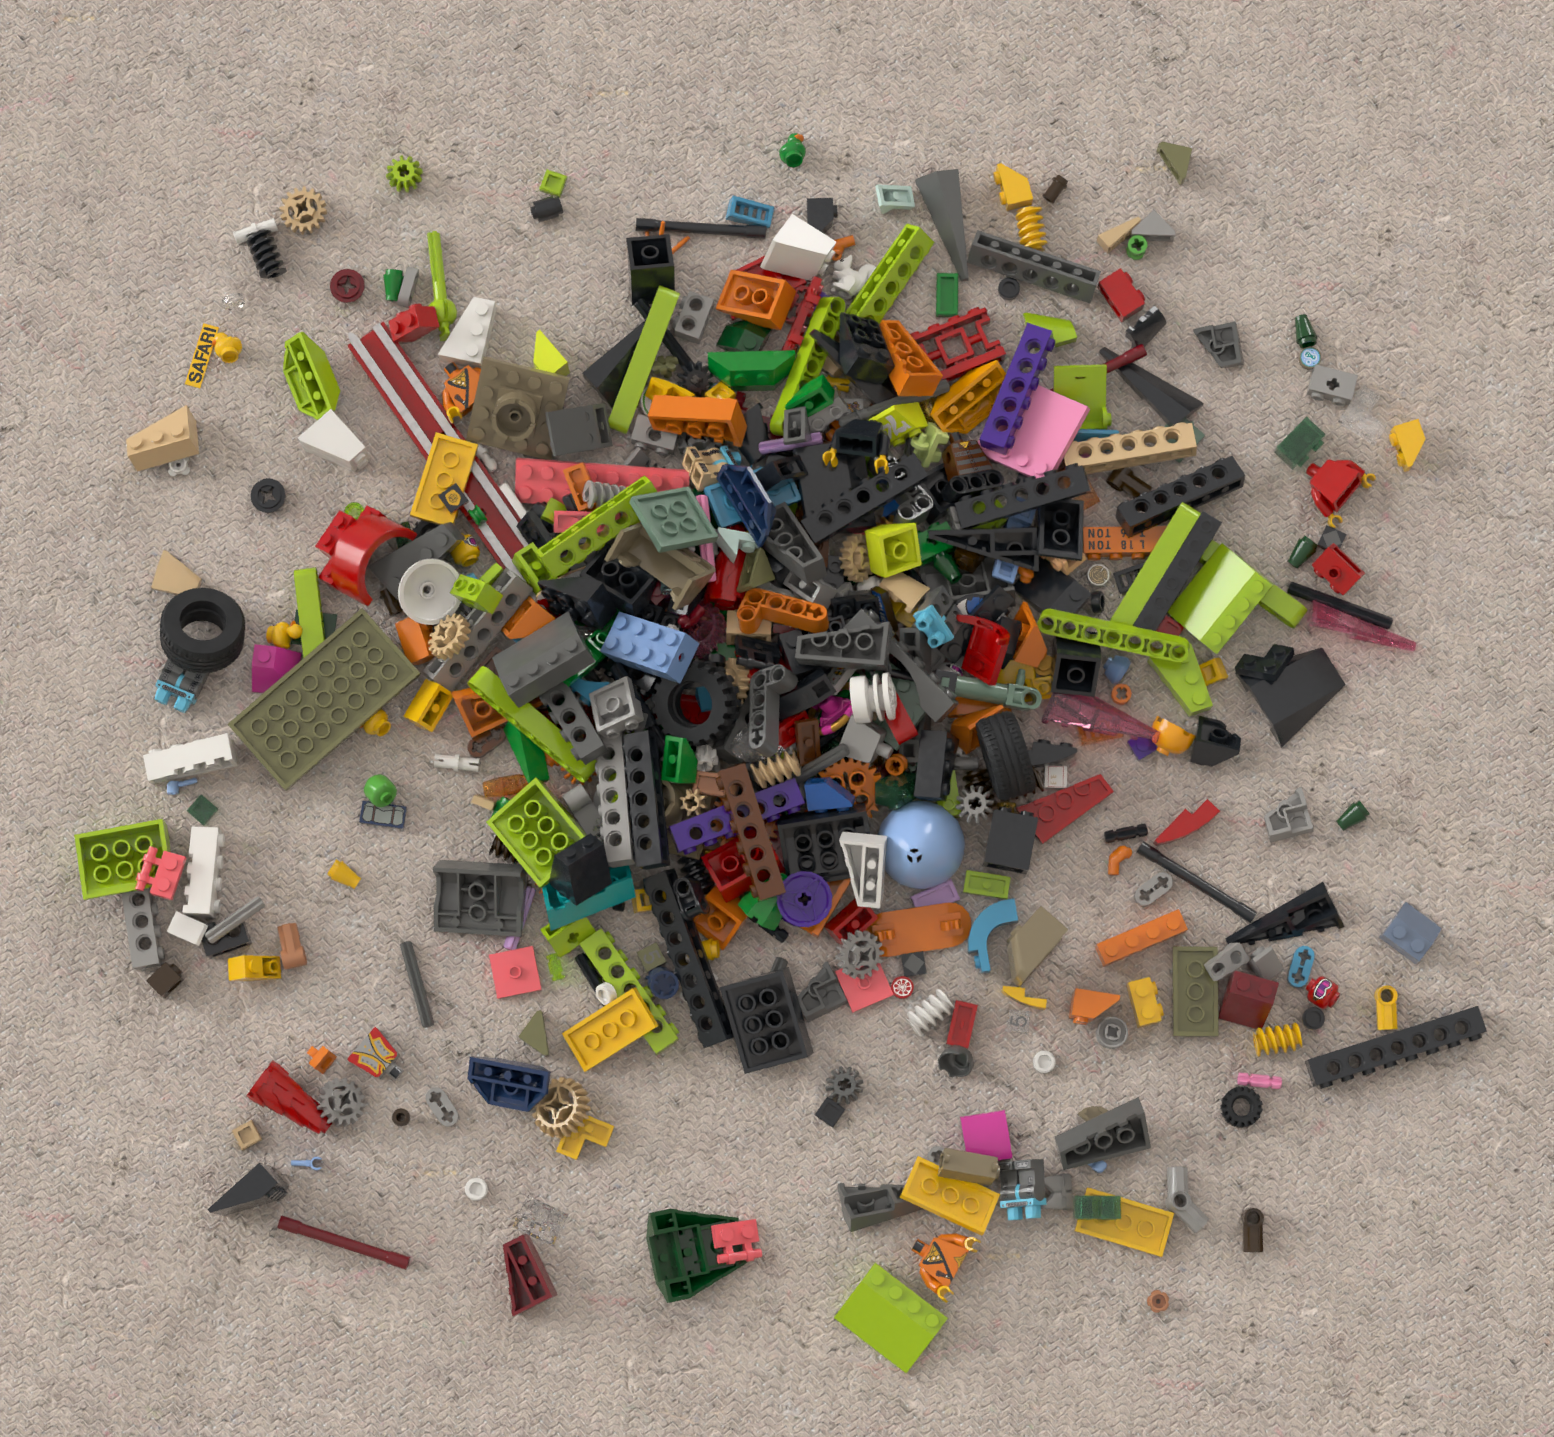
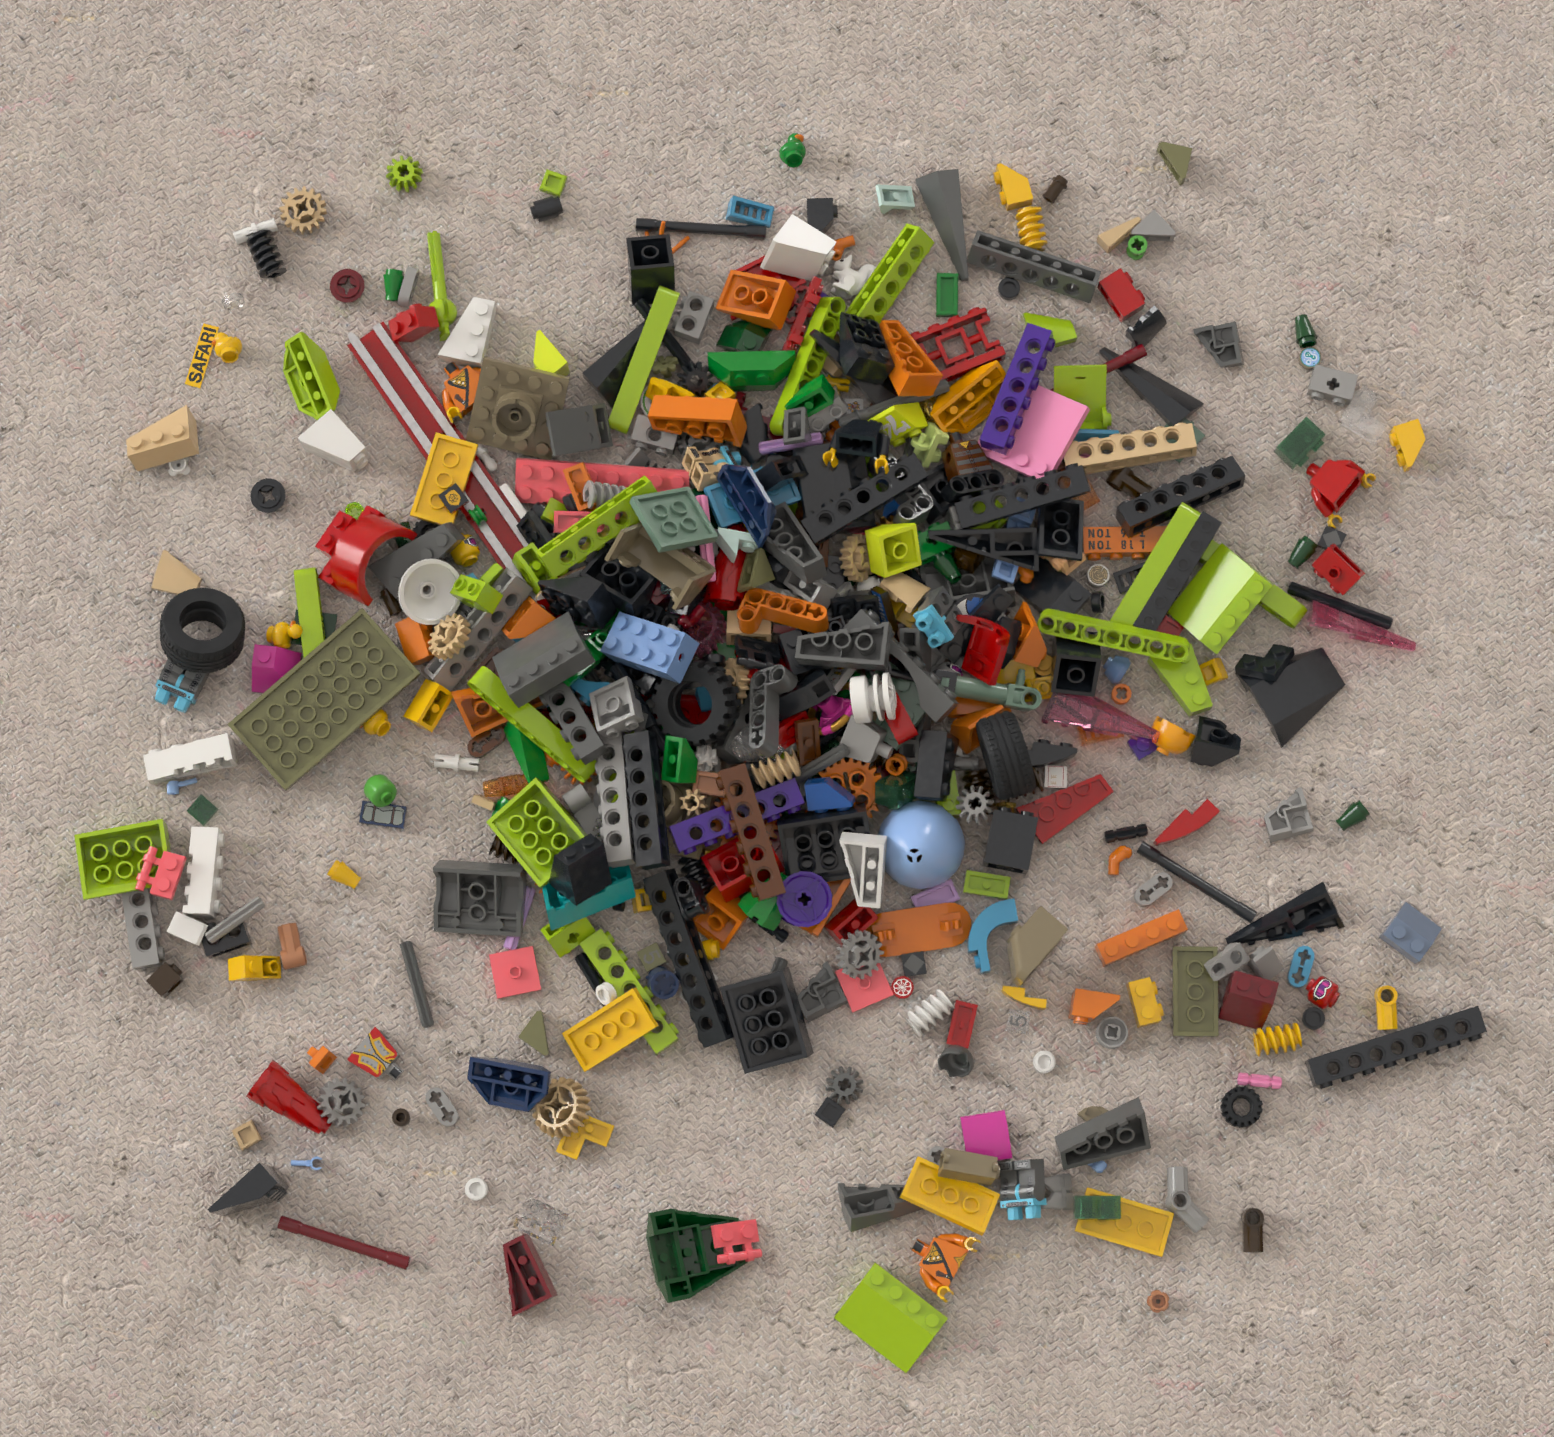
(555, 967): clear neon green piece -> none

